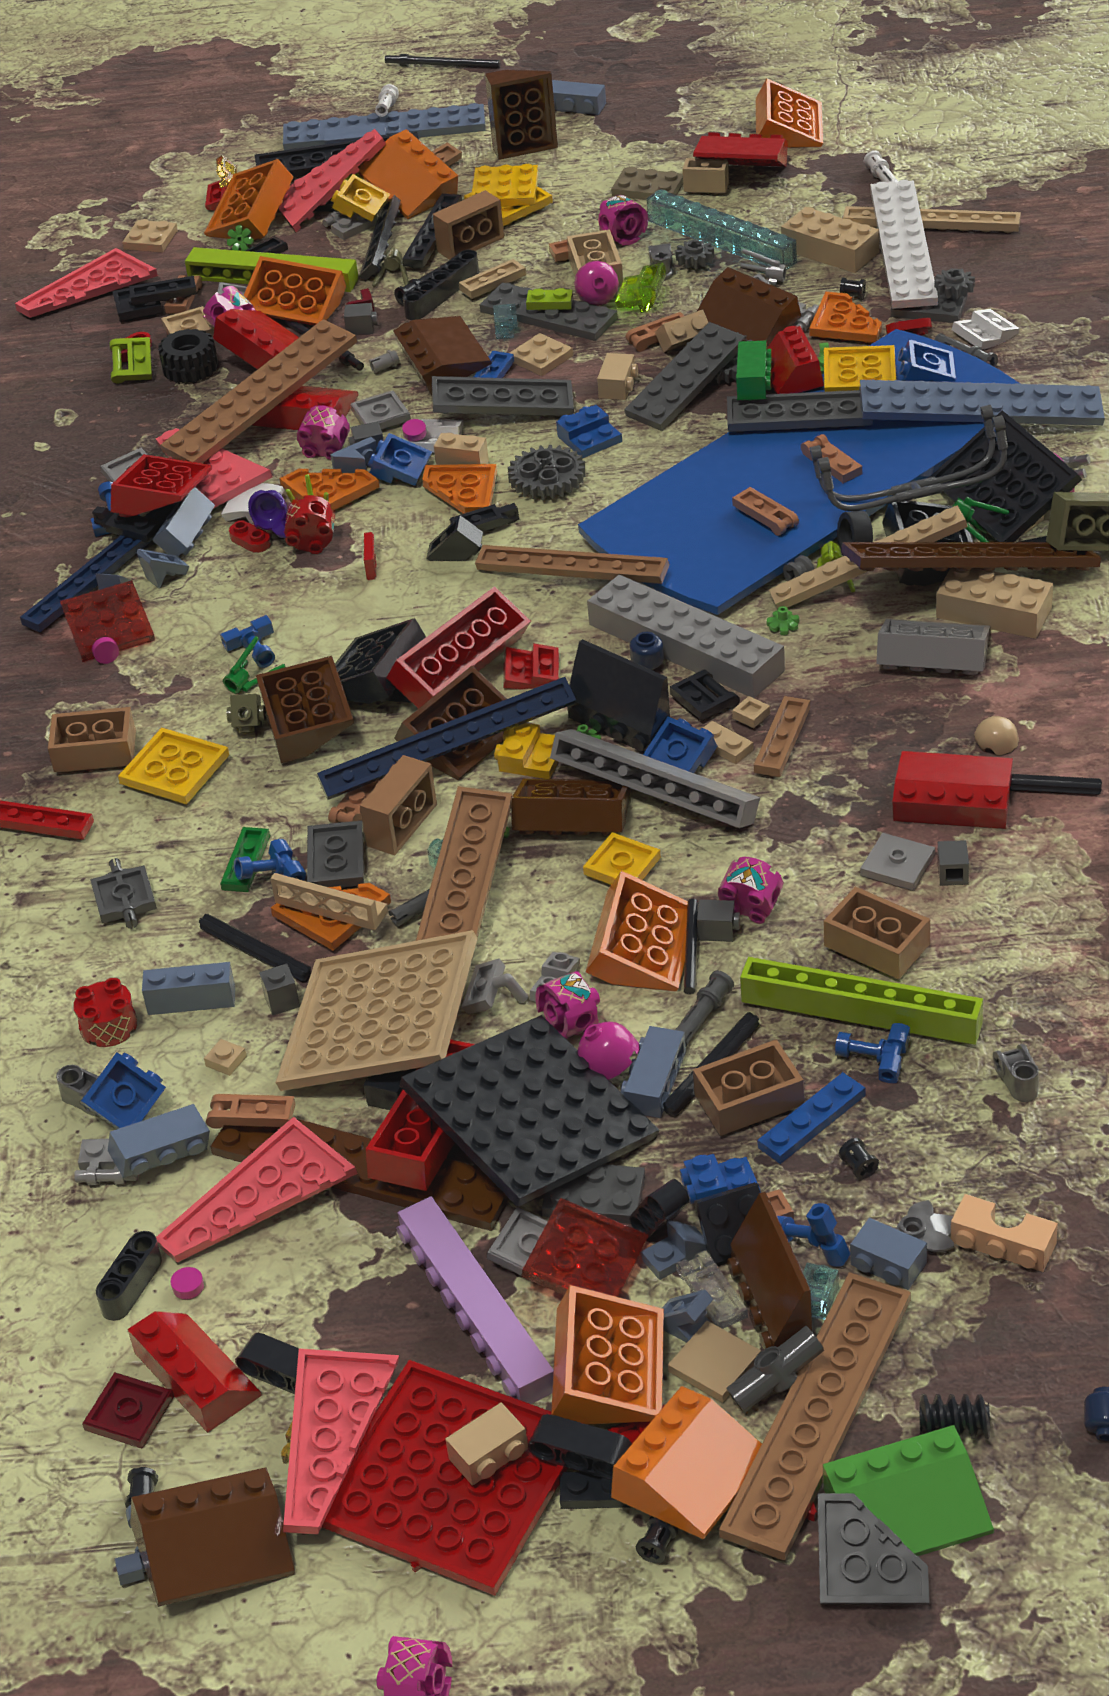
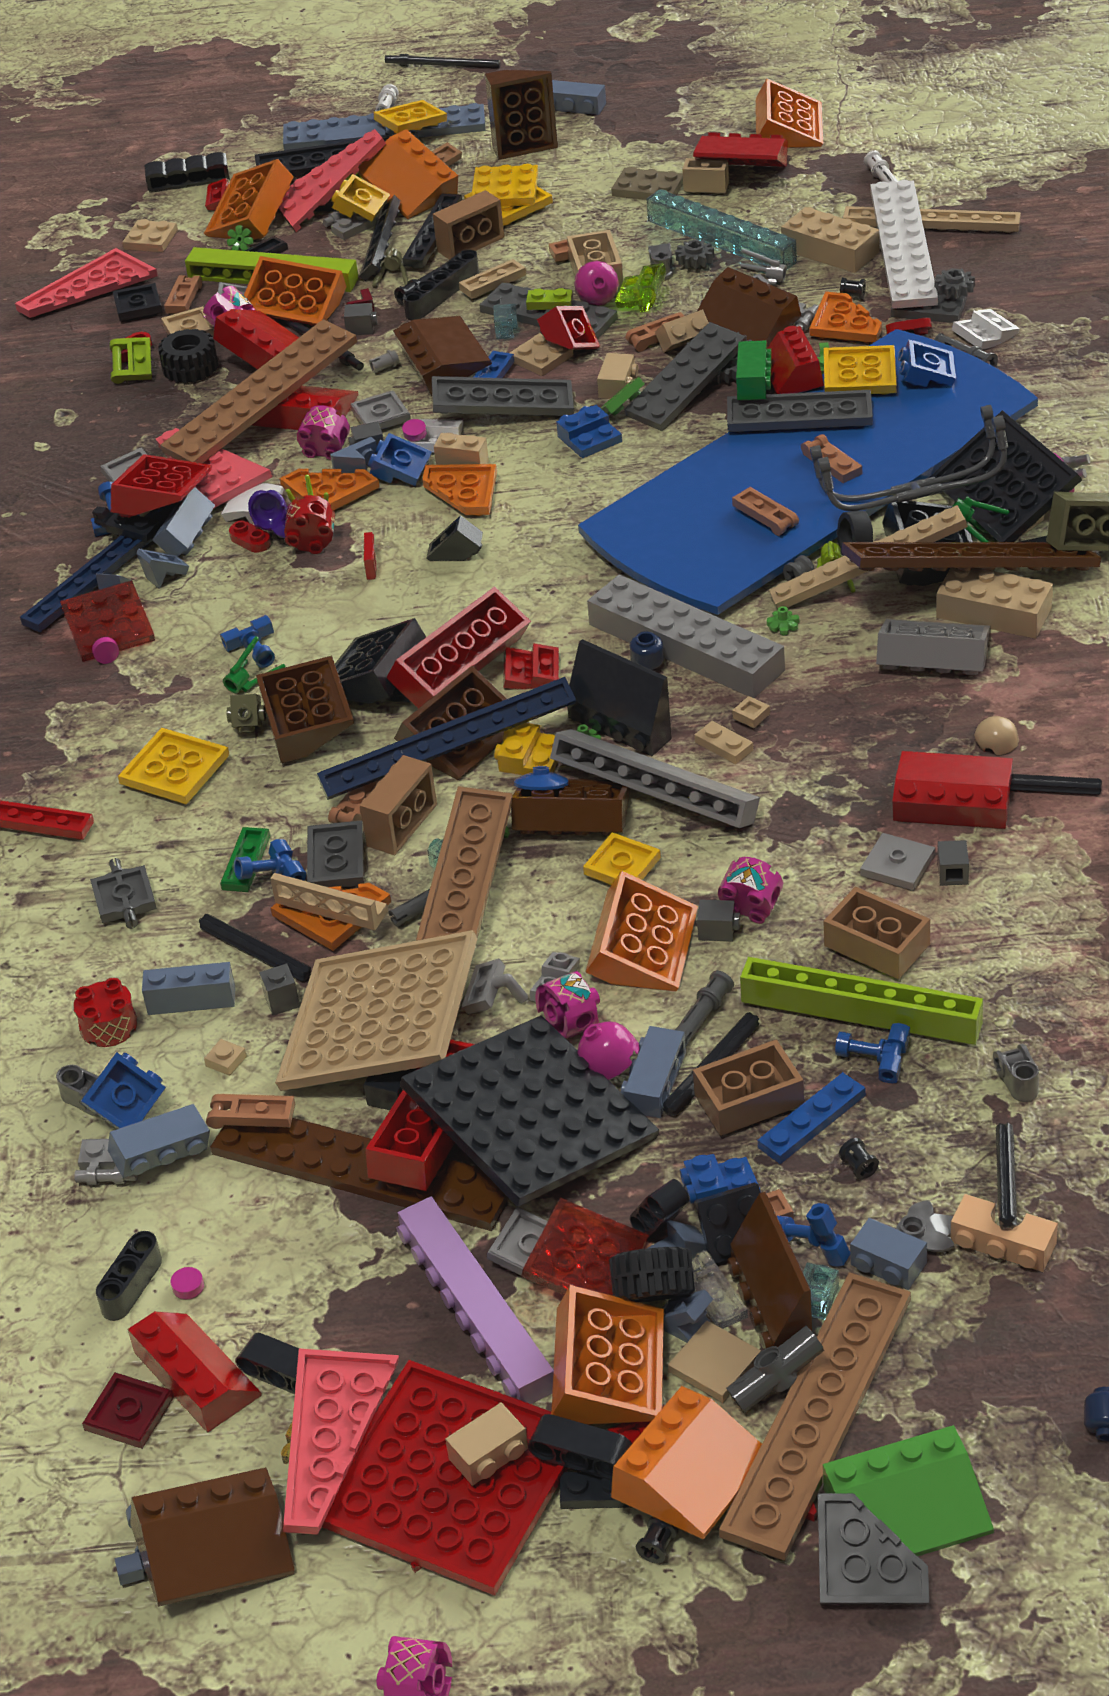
(92, 739): medium nougat brick -> none
(141, 1482): black bush -> none
(162, 290): black plate -> none
(183, 172): none -> black brick
(225, 170): clear yellow plate -> none
(271, 1179): coral wing -> none
(410, 116): none -> yellow plate
(491, 516): black hinge -> none
(541, 780): none -> blue dish
(546, 472): dark grey gear -> none
(568, 328): none -> red slope
(572, 563): medium nougat plate -> none
(605, 1190): dark grey plate -> none
(623, 219): dark pink brick -> none
(629, 392): none -> bright green plate
(652, 1274): none -> black tyre
(682, 745): blue plate -> none
(691, 947): black bar -> none
(698, 699): black plate -> none
(782, 736): medium nougat plate -> none
(961, 1415): black piece -> none
(963, 401): sand blue plate -> none
(1006, 1176): none -> black axle

